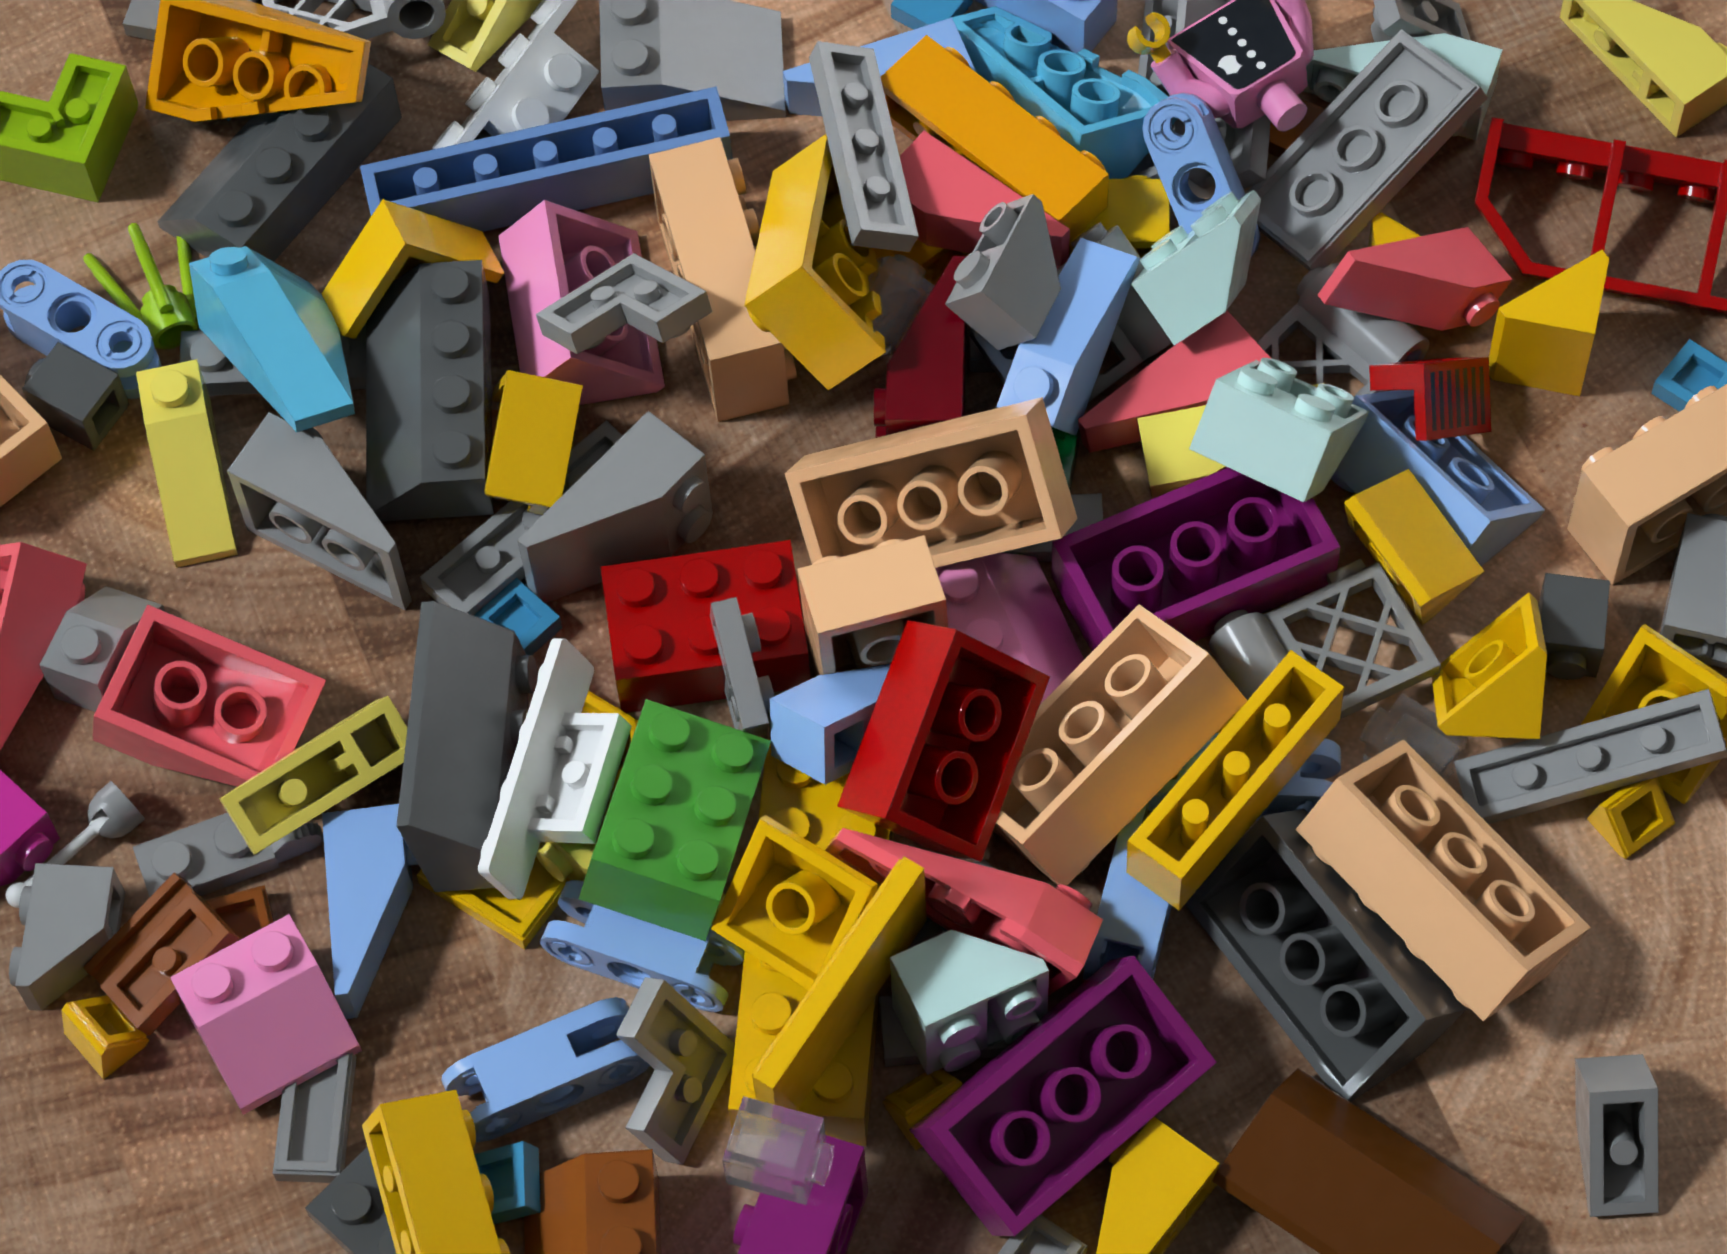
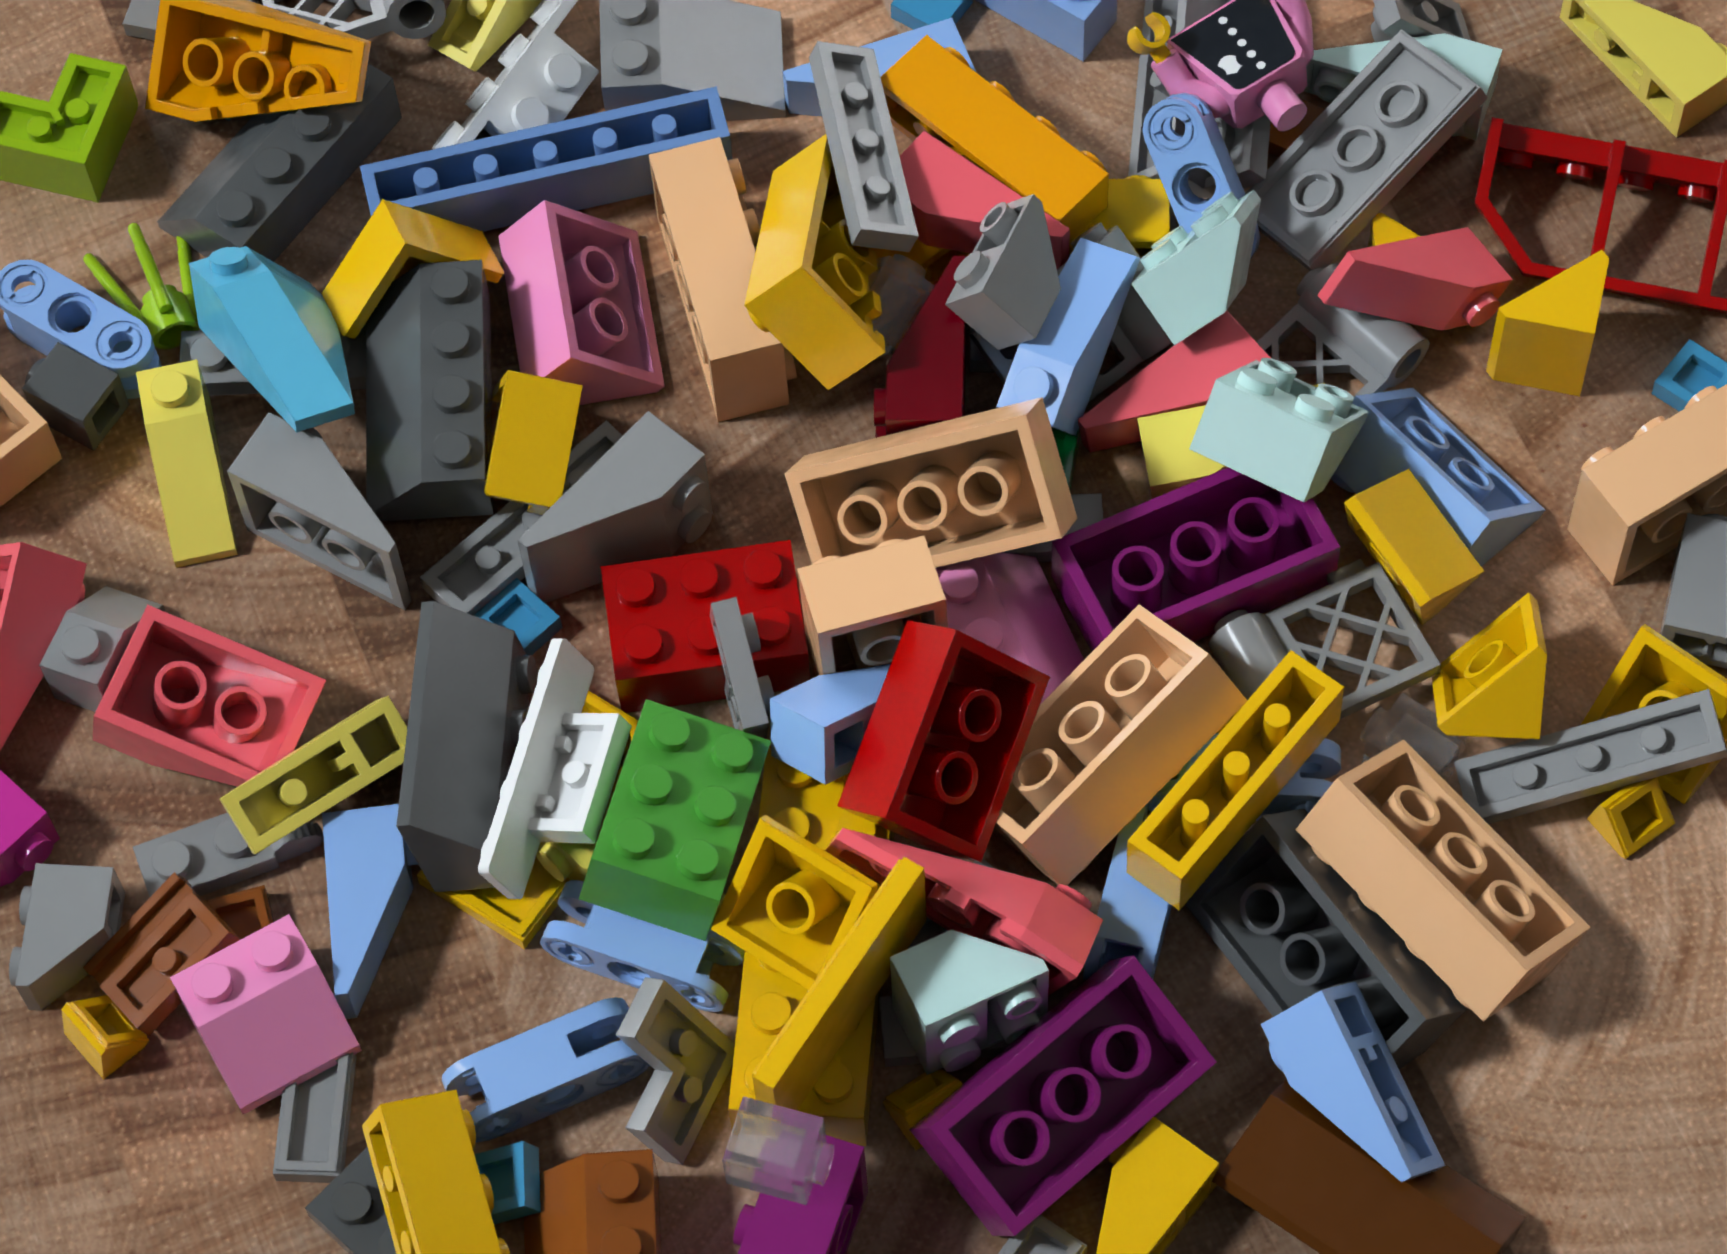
(108, 815): hinge -> none
(626, 293): light grey plate -> none
(1069, 89): medium azure wedge -> none
(1349, 1075): none -> light blue slope
(1448, 394): red panel -> none
(1573, 624): dark grey brick -> none
(1617, 1134): light grey slope -> none

